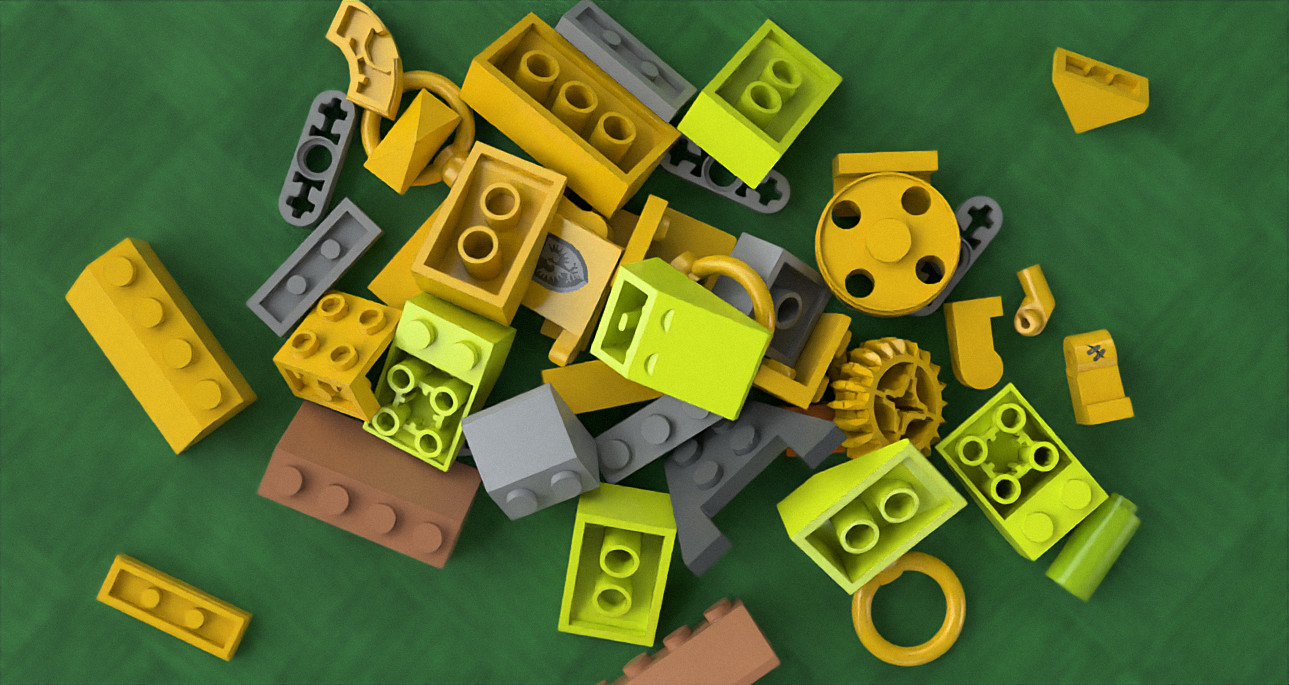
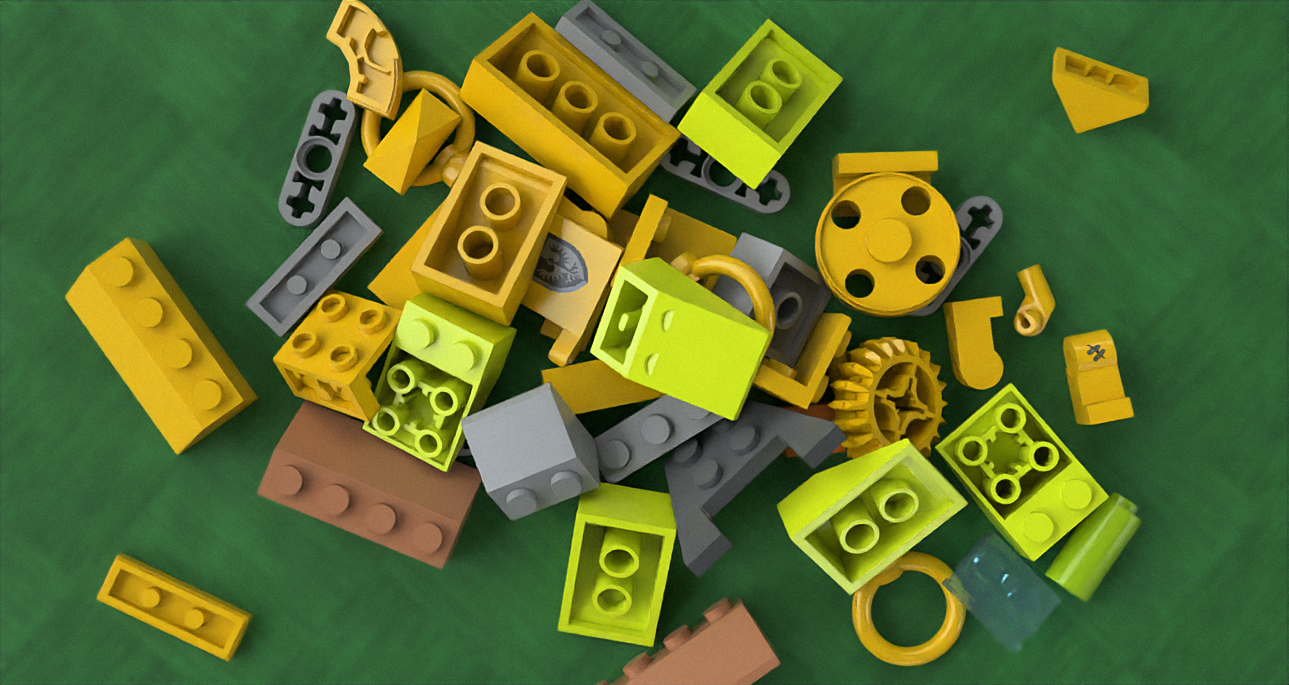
(1002, 591): none -> clear light blue plate

